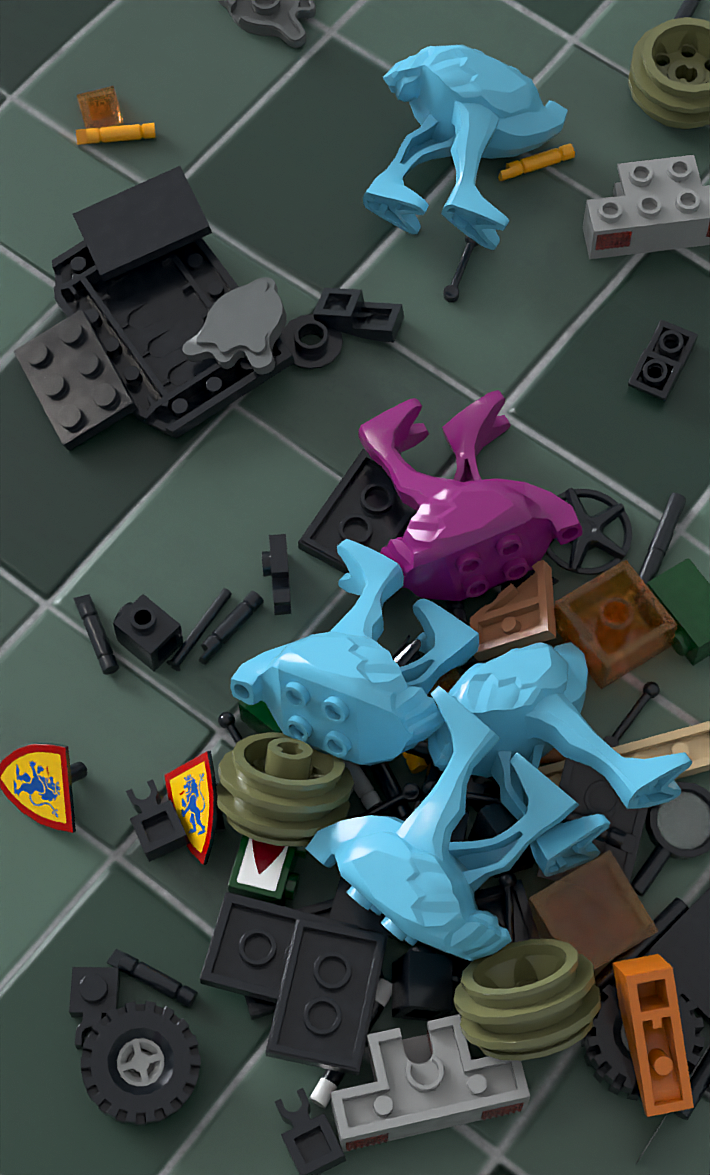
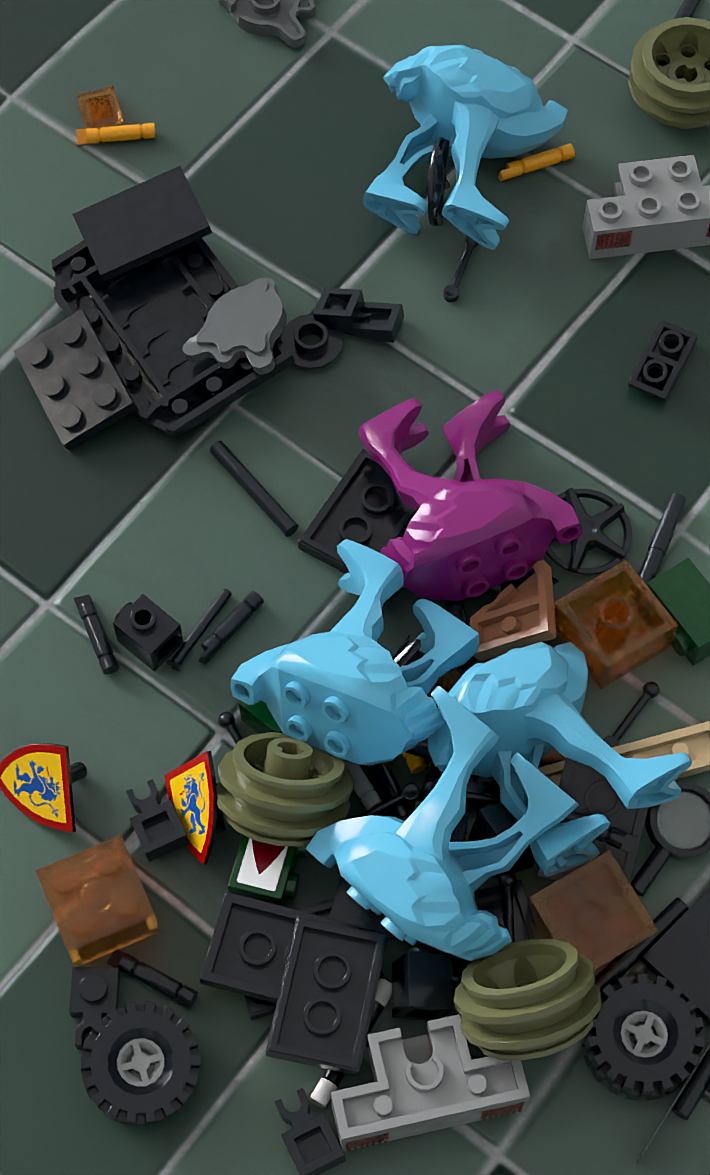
(97, 901): none -> clear orange brick
(254, 488): none -> black bar
(276, 565): black plate -> none
(437, 180): none -> black wheel
(654, 1033): orange slope -> none

